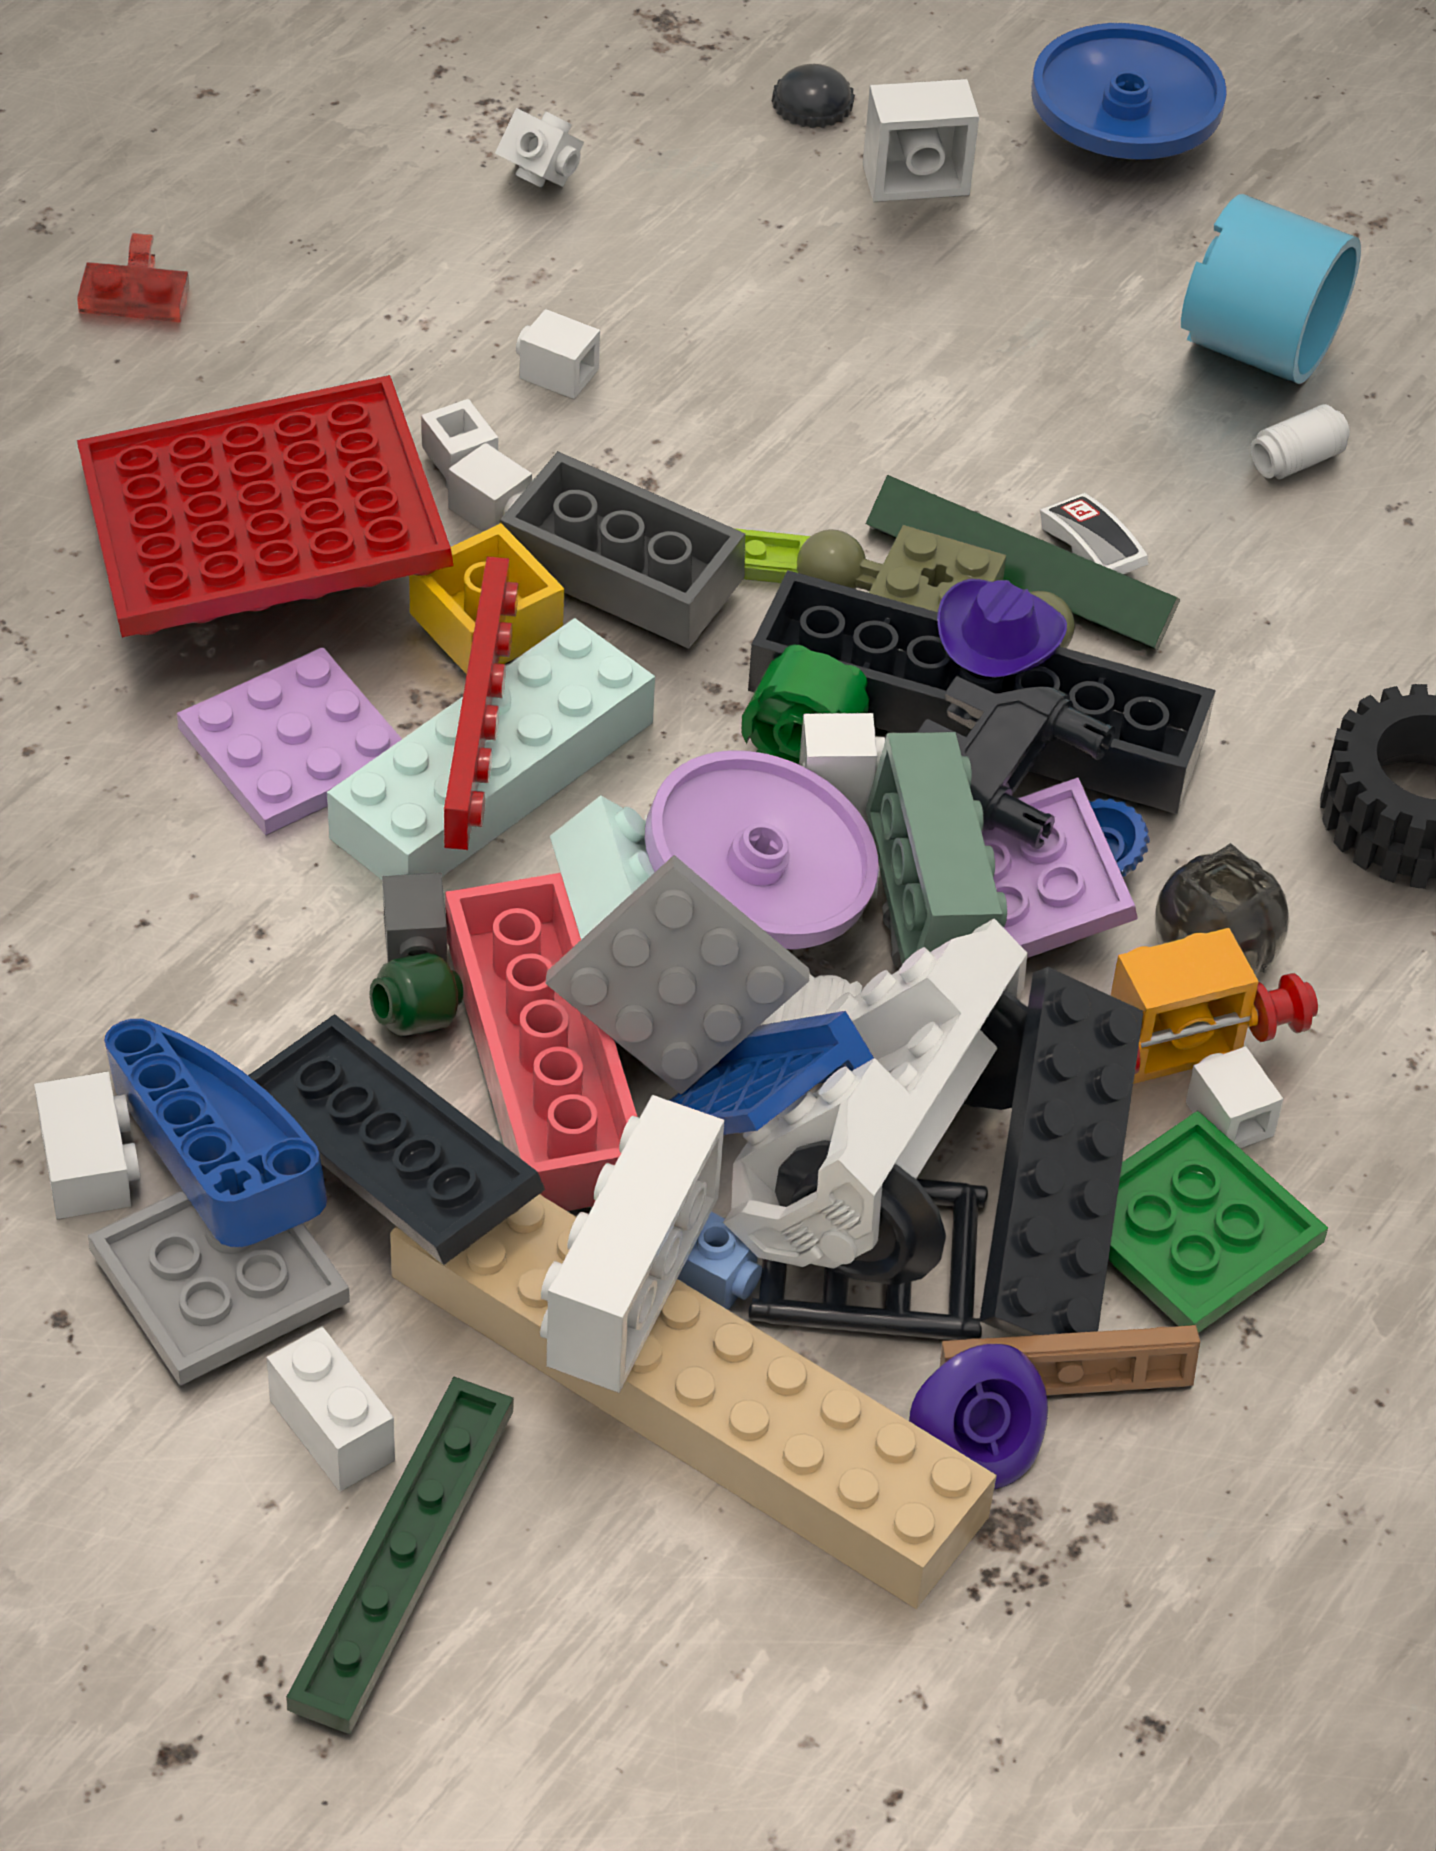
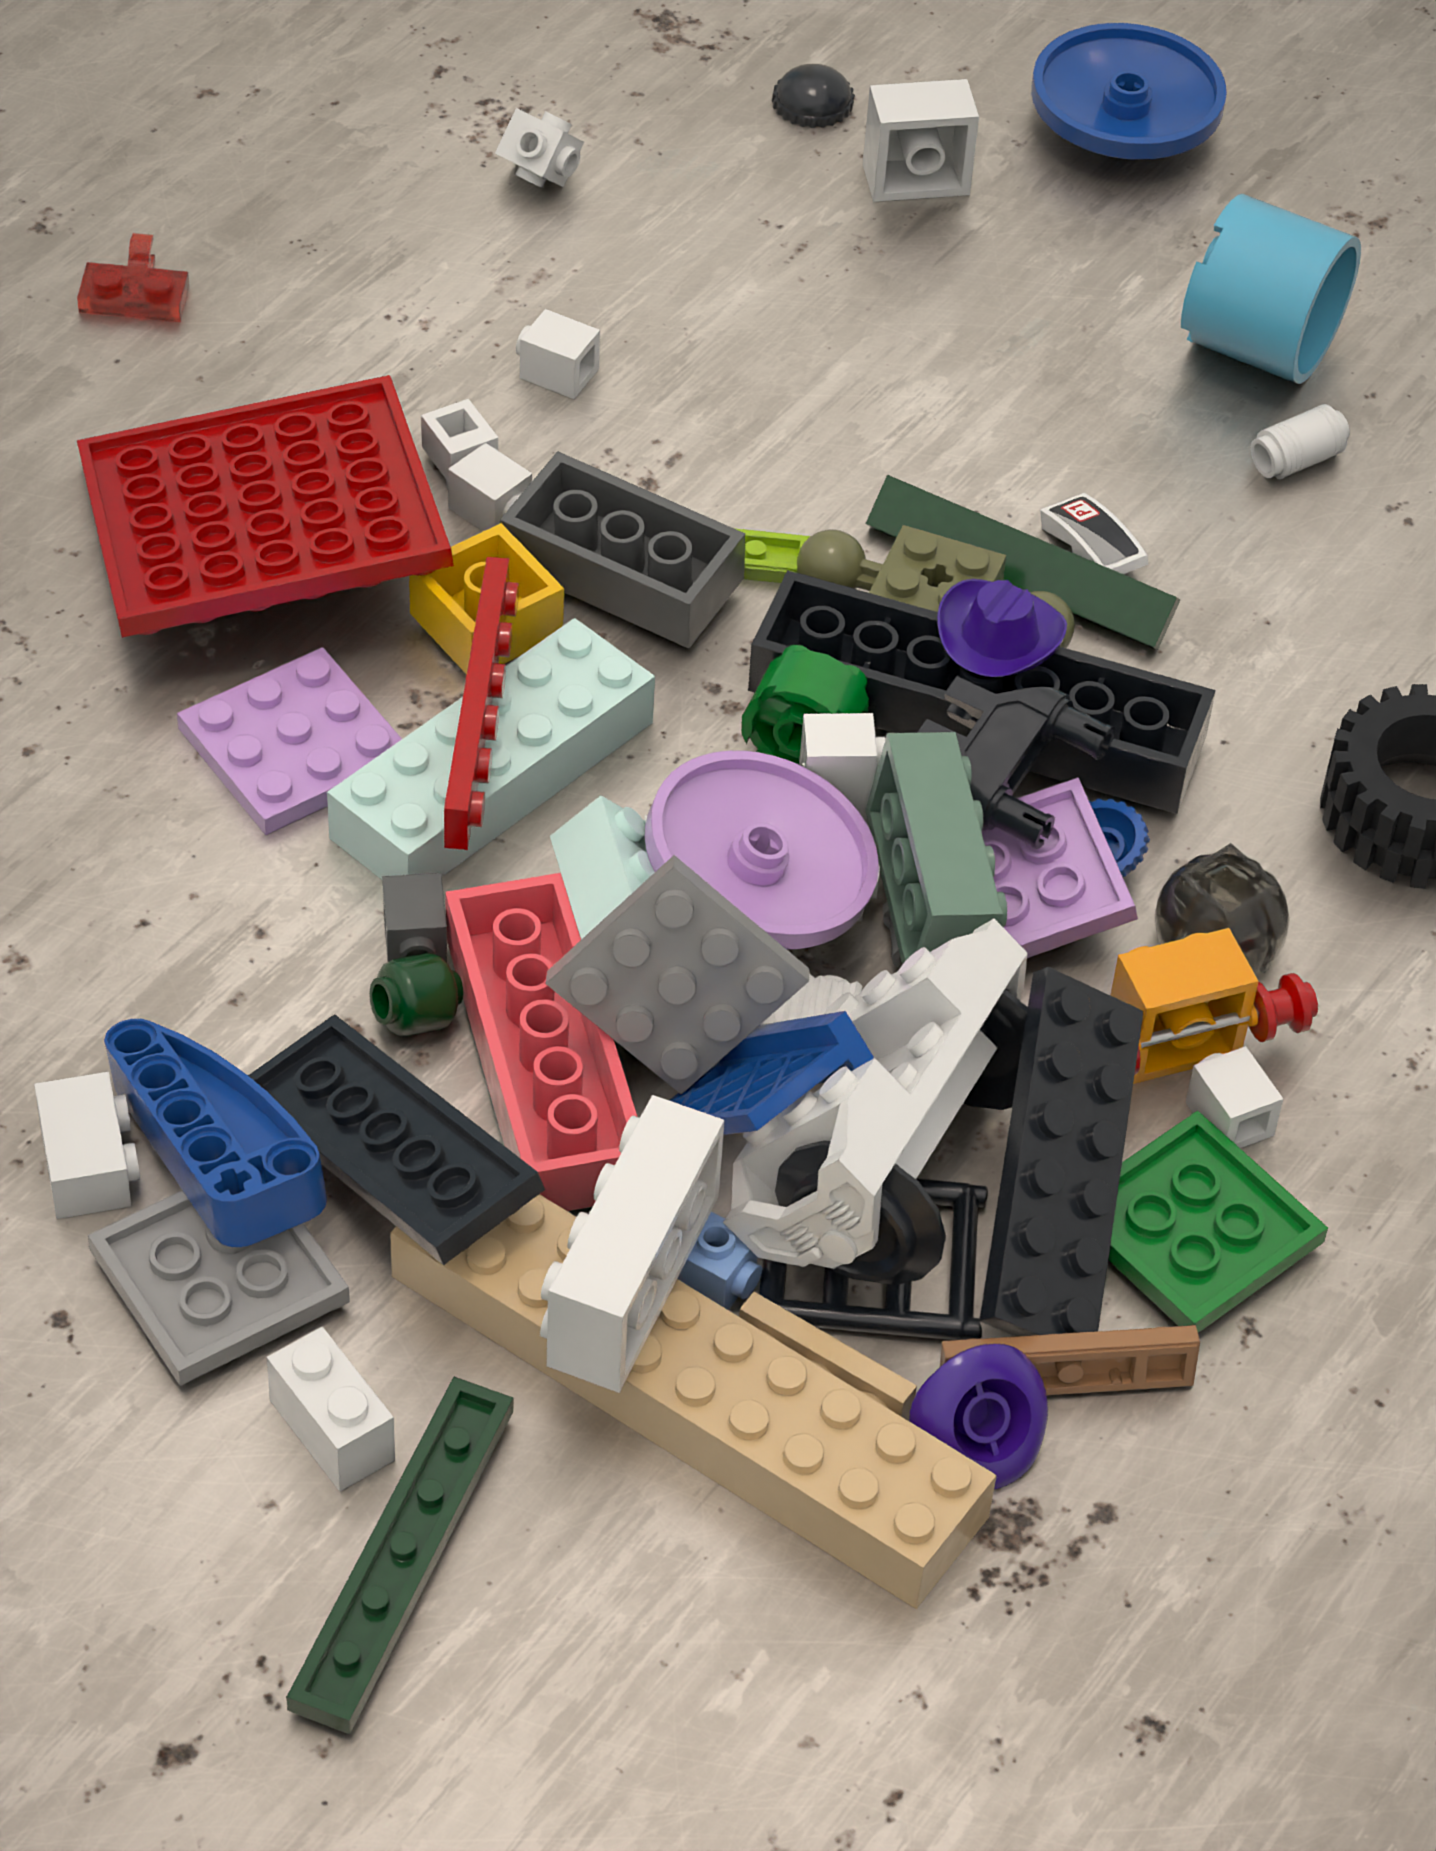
(831, 1354): none -> tan plate

